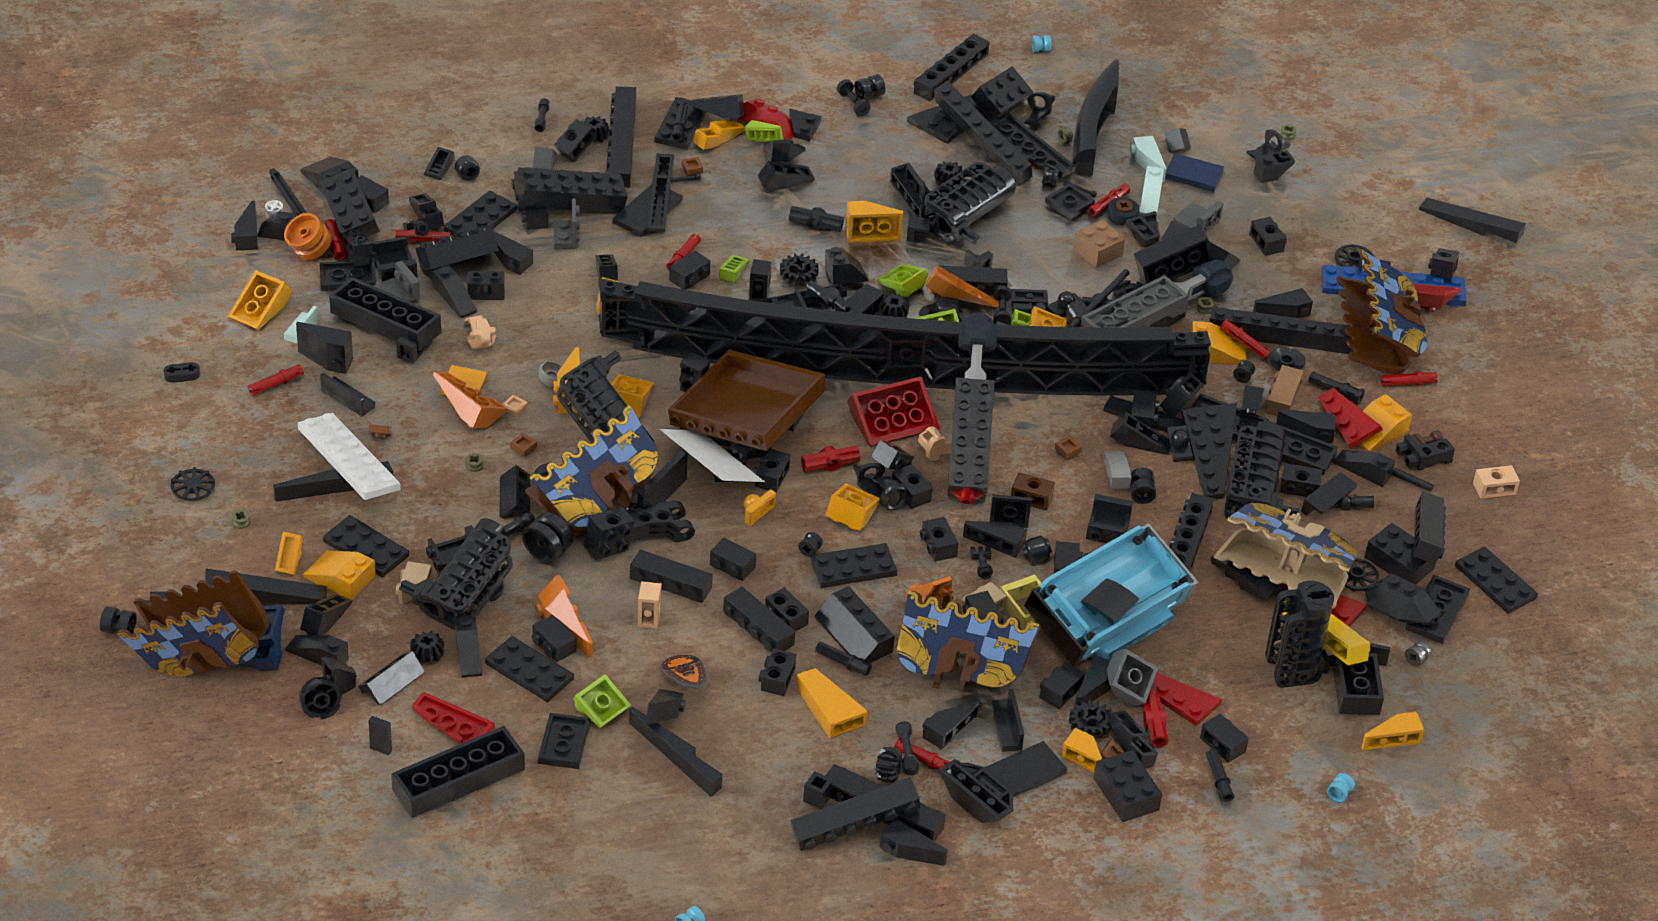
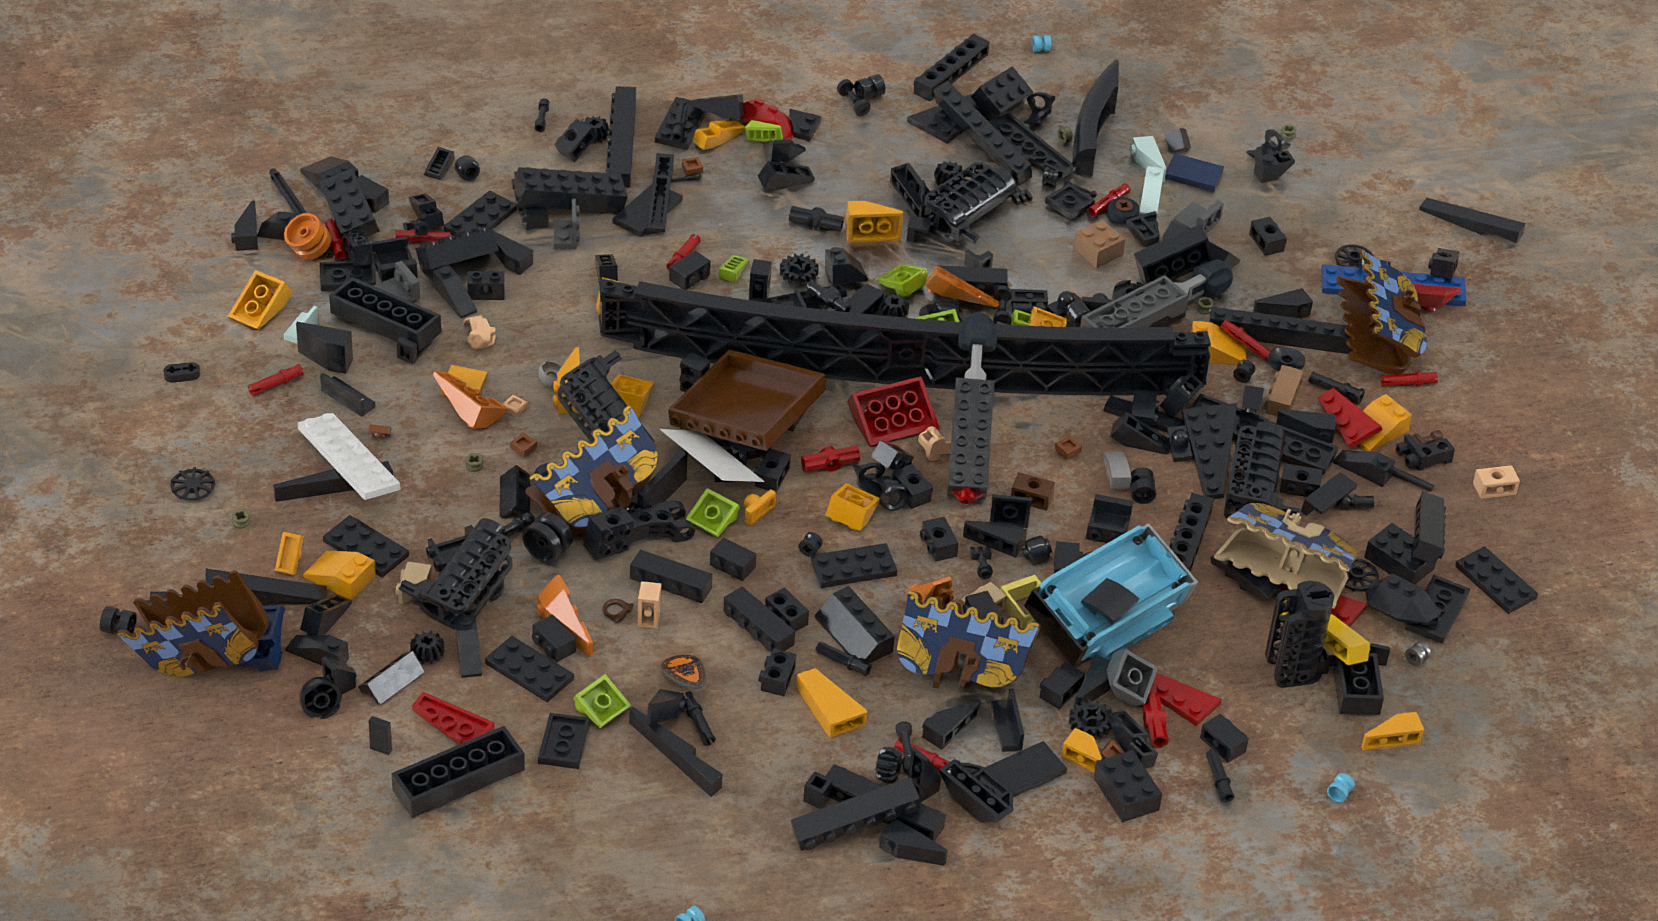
(273, 207): white wheel -> none
(544, 158): dark grey slope -> none
(618, 617): none -> reddish brown piece
(694, 712): none -> black pin
(713, 512): none -> lime slope
(923, 775): none -> black slope
(1021, 195): none -> black hinge
(1100, 298): black bar -> none

